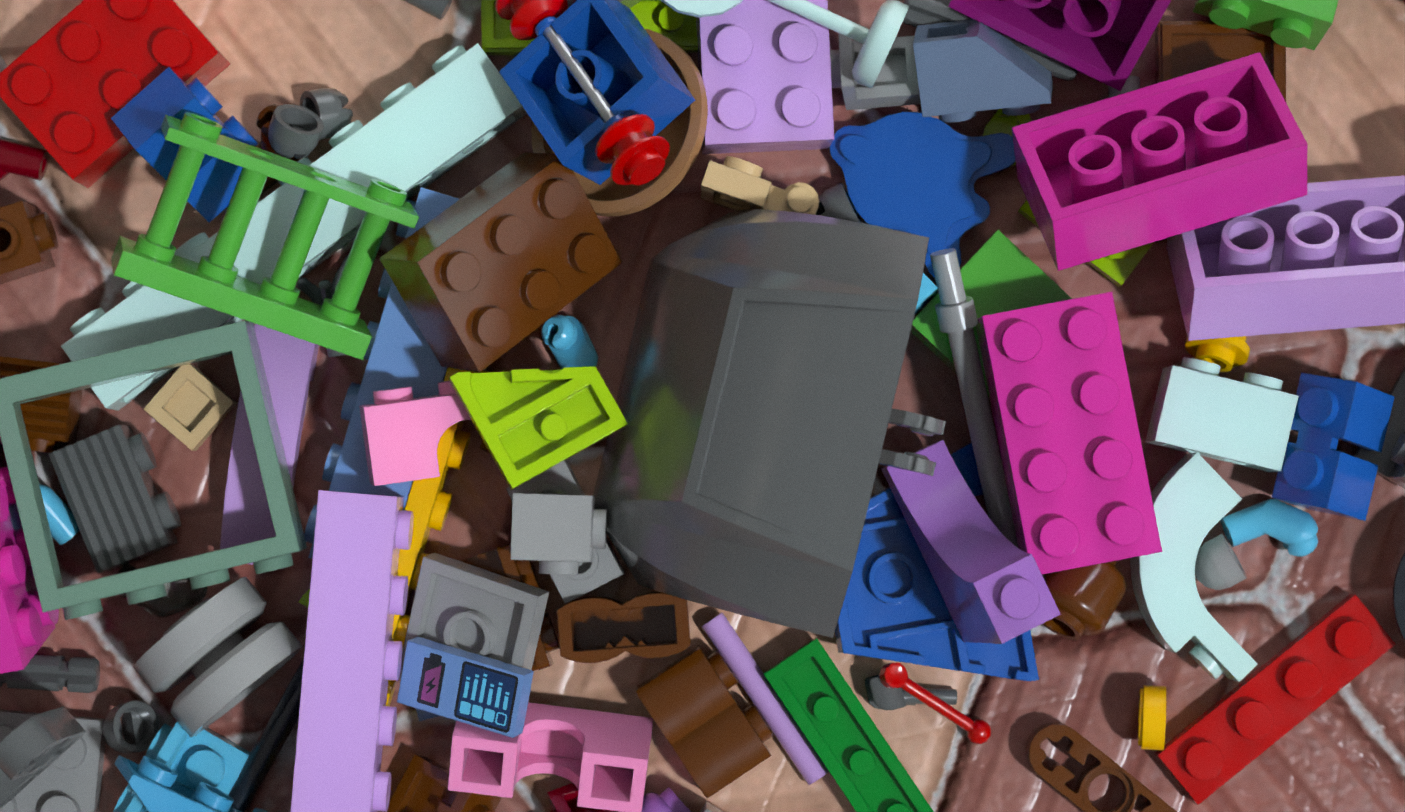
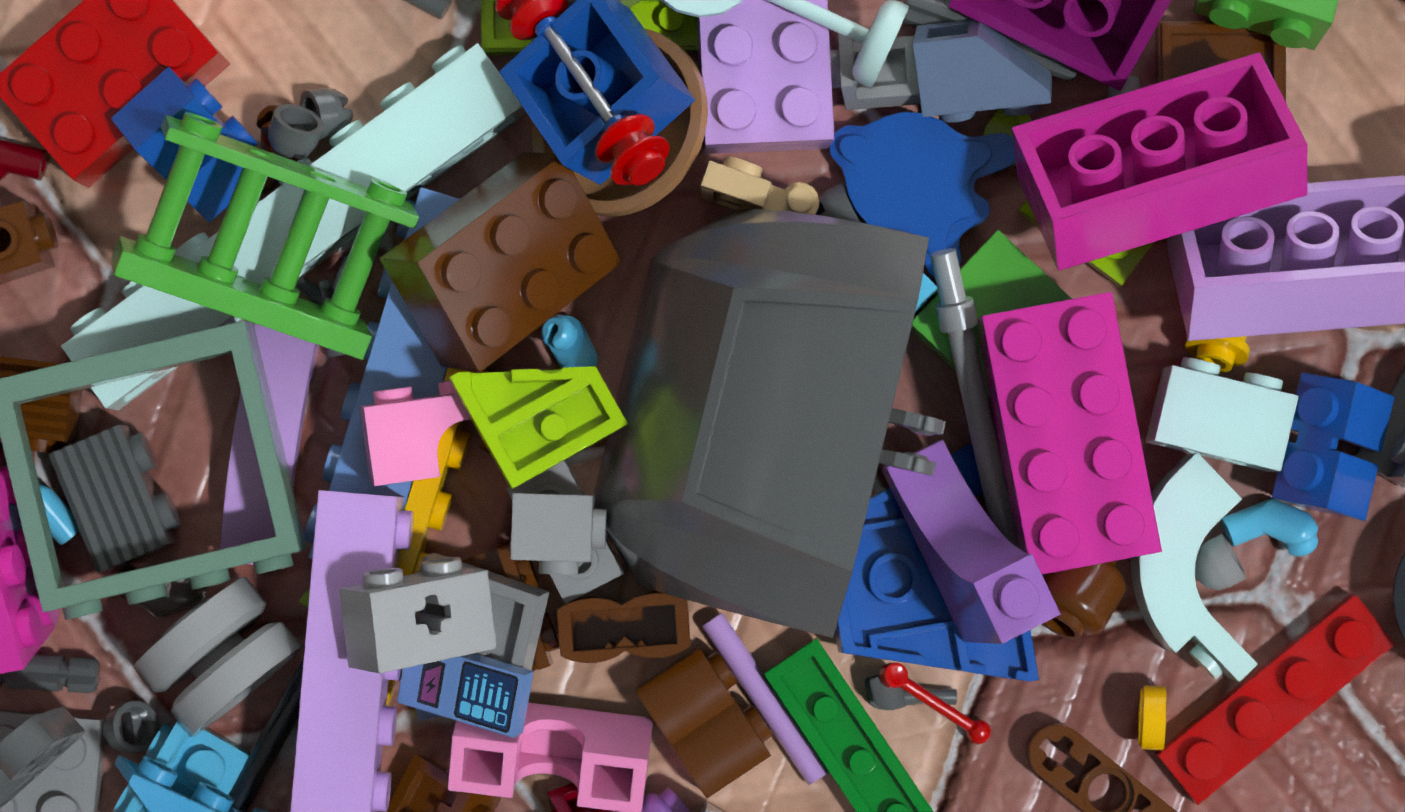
(190, 406): tan plate -> none
(389, 635): none -> light grey brick

